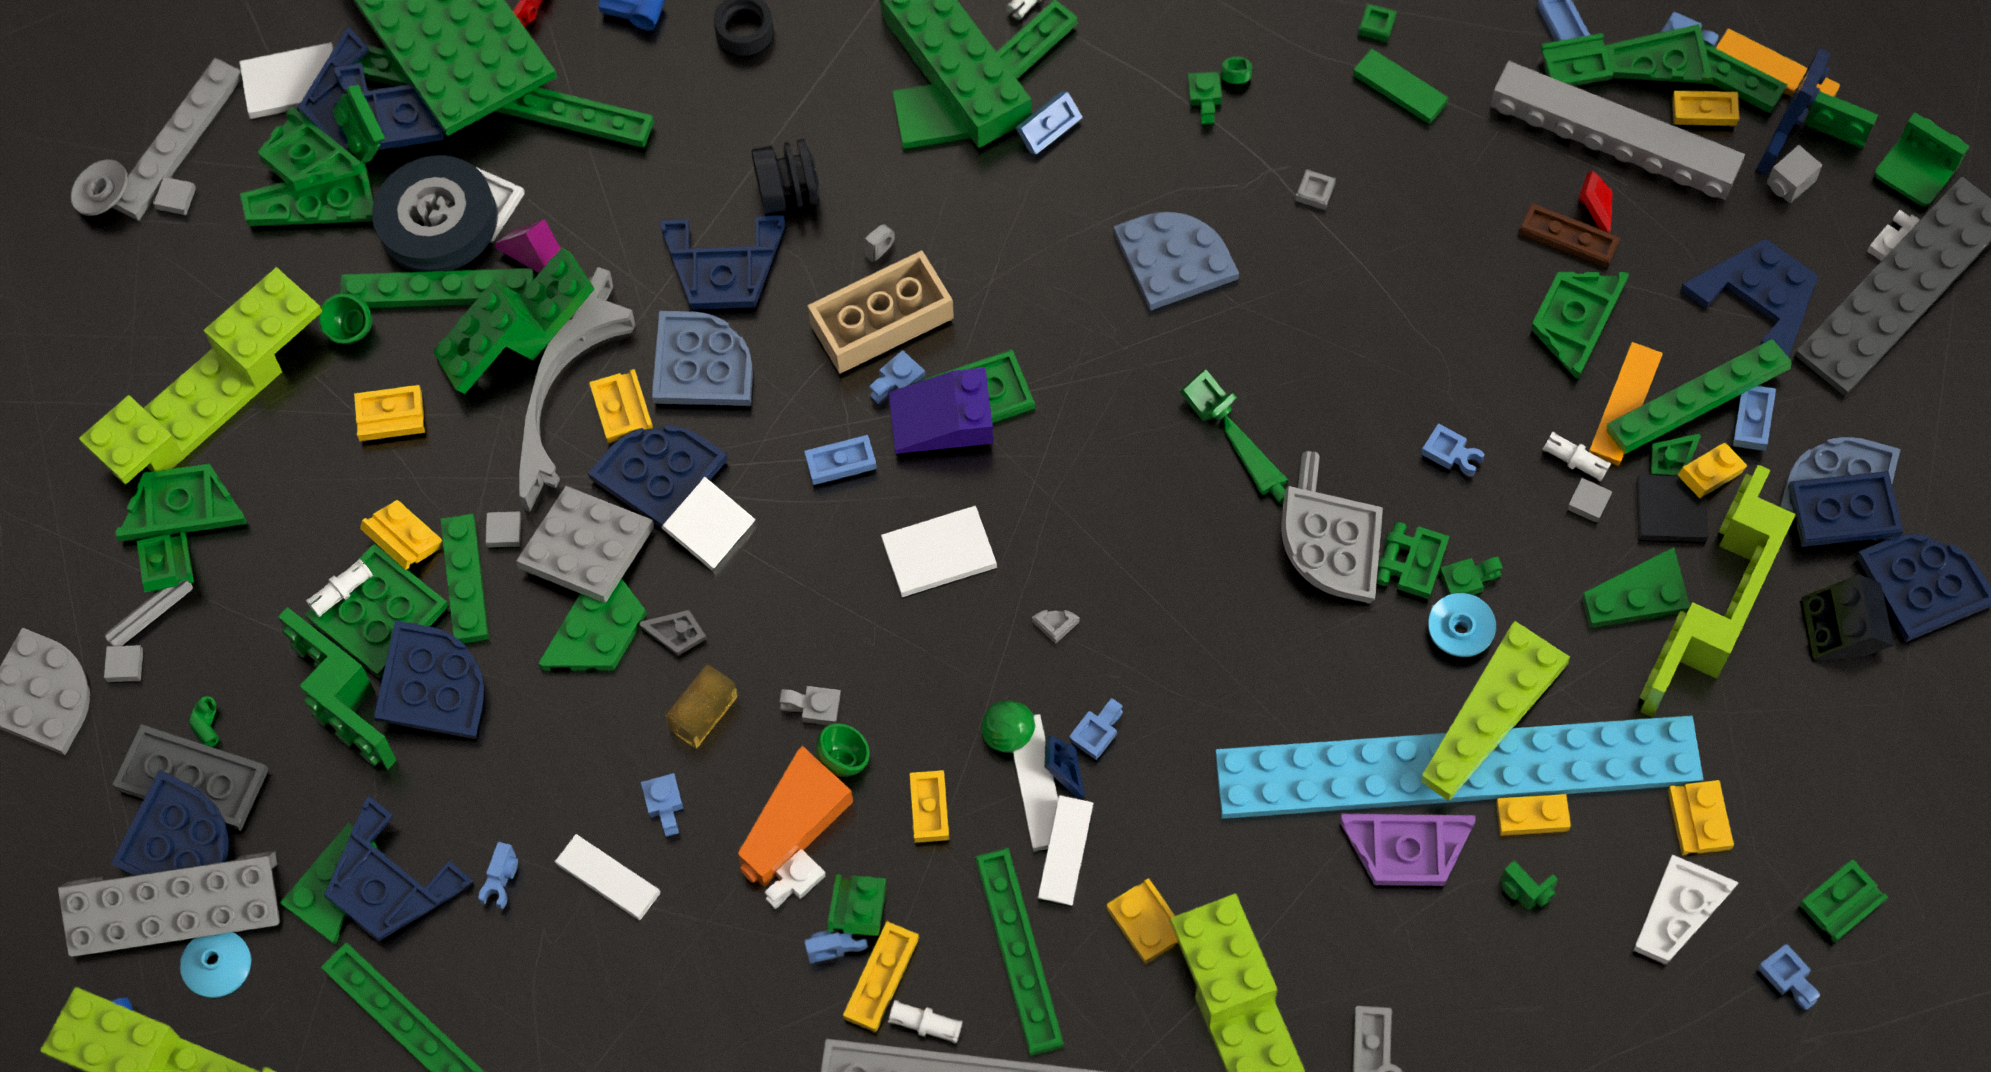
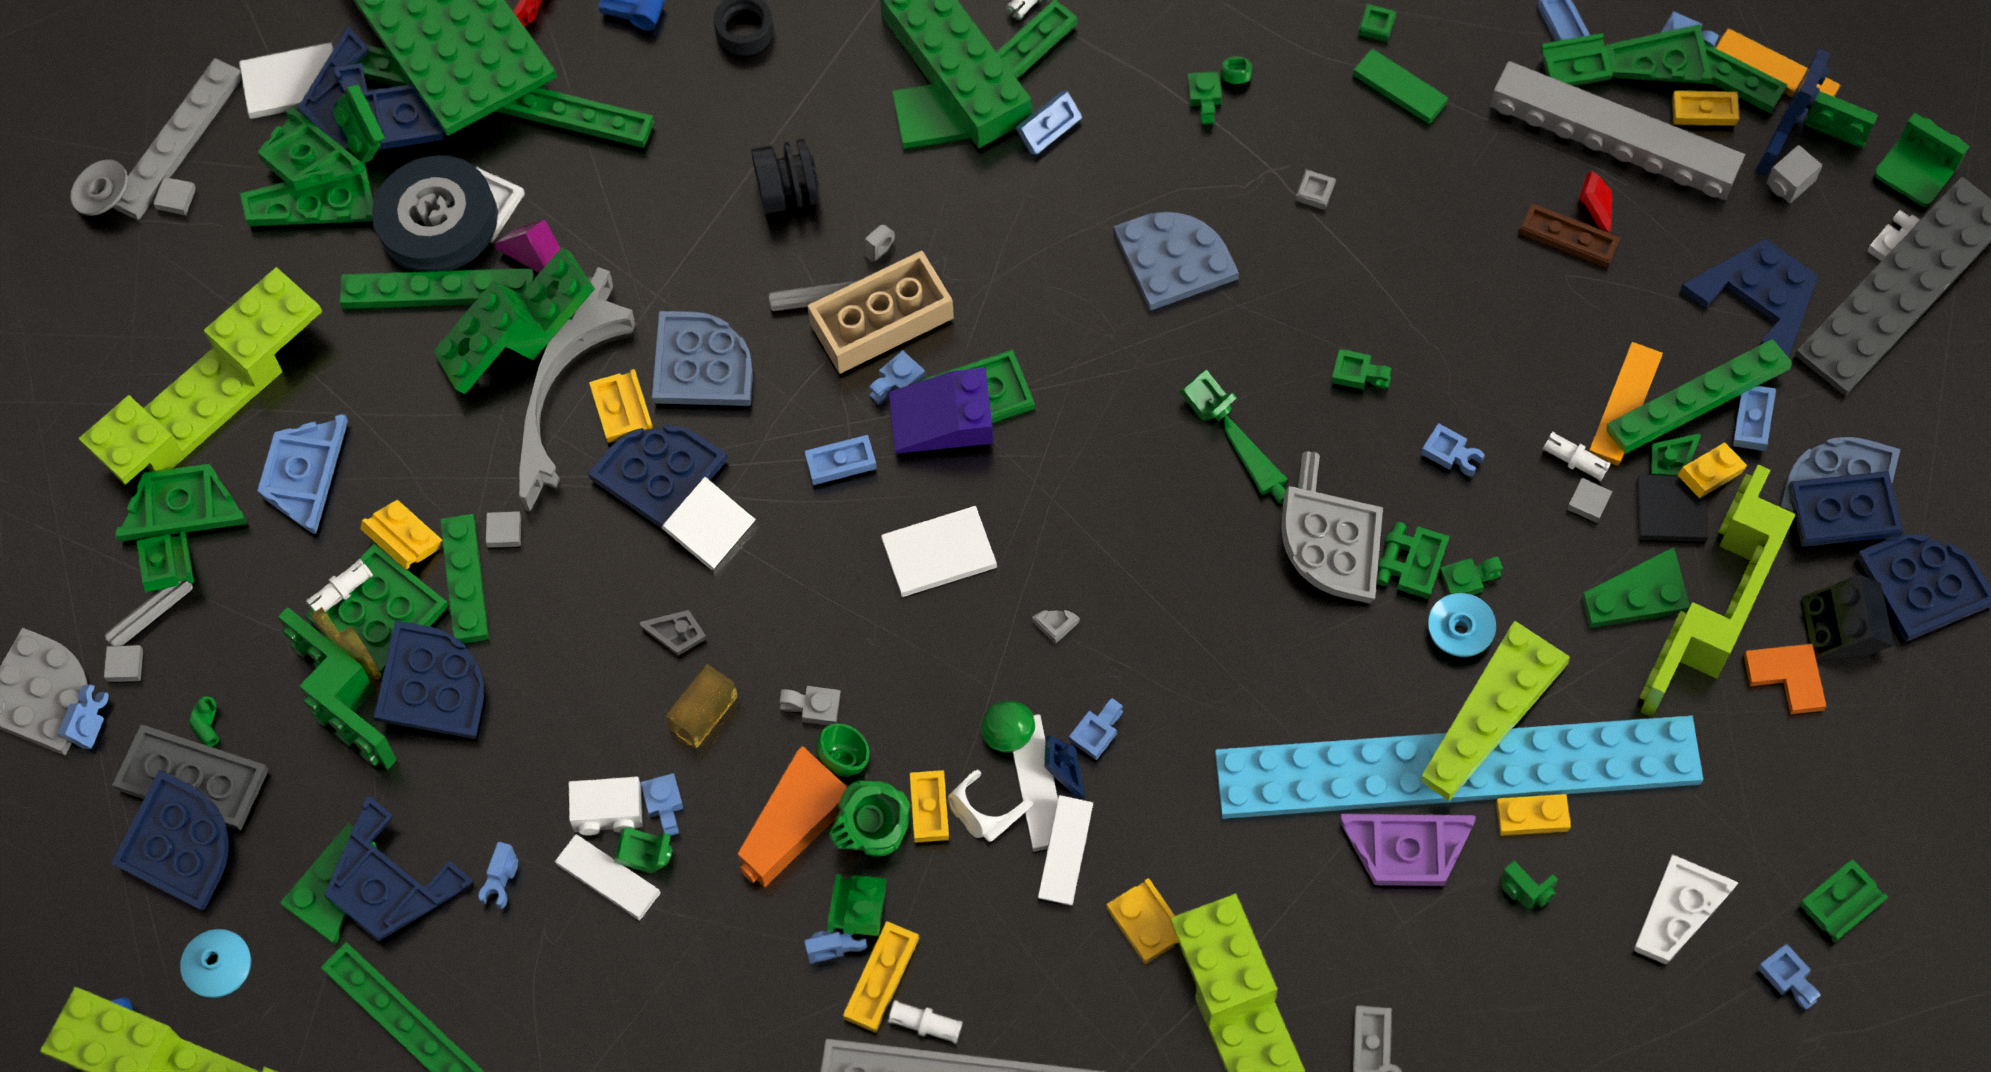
(81, 720): none -> medium blue plate
(169, 905): light grey bracket -> none
(301, 470): none -> medium blue wing
(345, 318): green piece -> none
(347, 641): none -> clear yellow slope
(389, 413): yellow plate -> none
(585, 544): light grey plate -> none
(595, 632): green wing -> none
(605, 805): none -> white brick
(643, 850): none -> green bracket
(723, 274): dark blue wing -> none
(797, 876): white plate -> none
(802, 296): none -> light grey axle
(871, 818): none -> green helmet
(977, 823): none -> white helmet
(1019, 952): green tile -> none
(1355, 369): none -> green plate
(1576, 315): green wing -> none
(1700, 817): yellow plate -> none
(1794, 668): none -> orange tile

